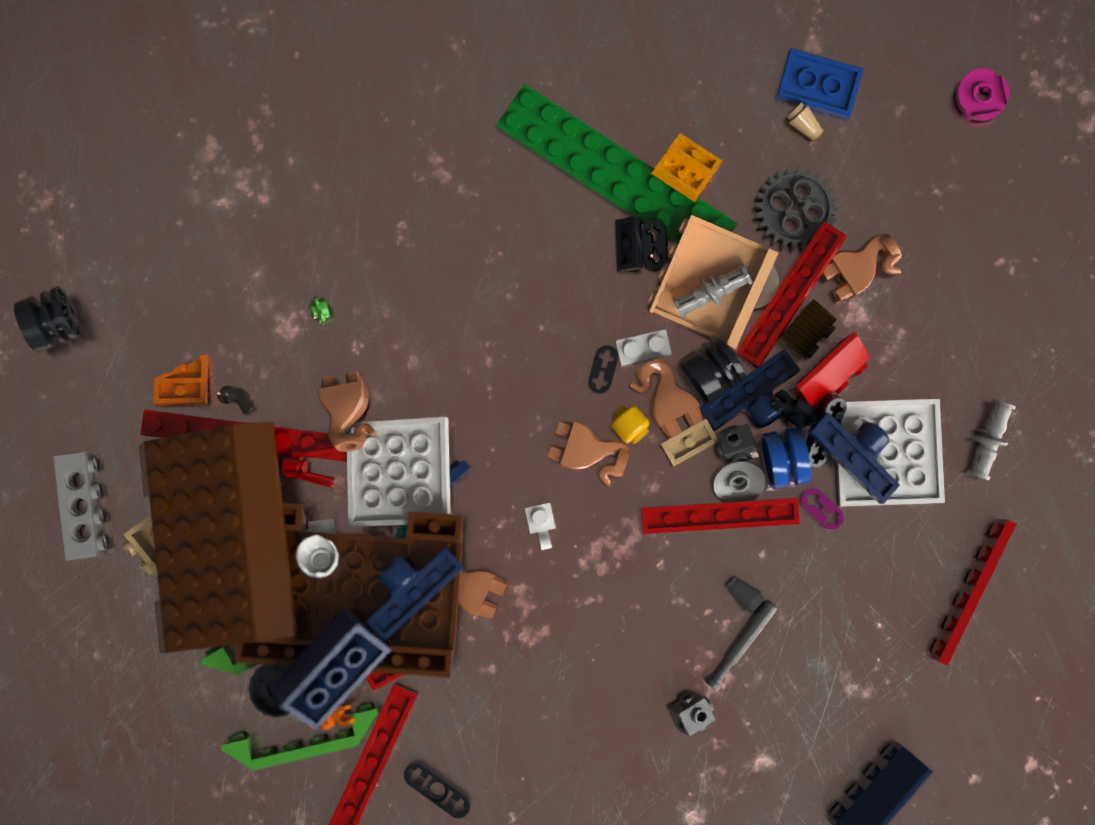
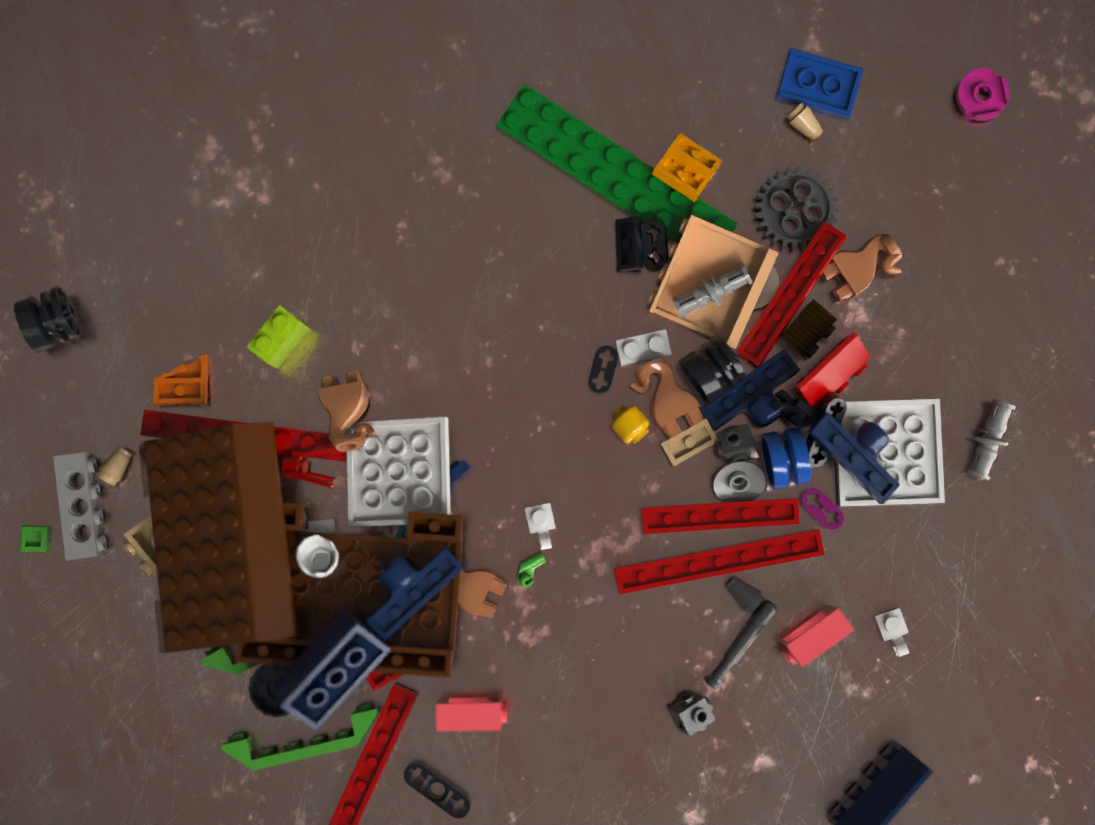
(34, 538): none -> bright green tile
(114, 467): none -> tan cone
(236, 395): clear smoke arm -> none
(278, 337): none -> lime brick
(319, 309): bright green plate -> none
(337, 716): orange plate -> none
(470, 713): none -> coral window
(527, 567): none -> bright green arm
(586, 450): nougat hips -> none
(719, 561): none -> red plate
(815, 636): none -> coral window
(892, 627): none -> white plate
(968, 600): red plate -> none

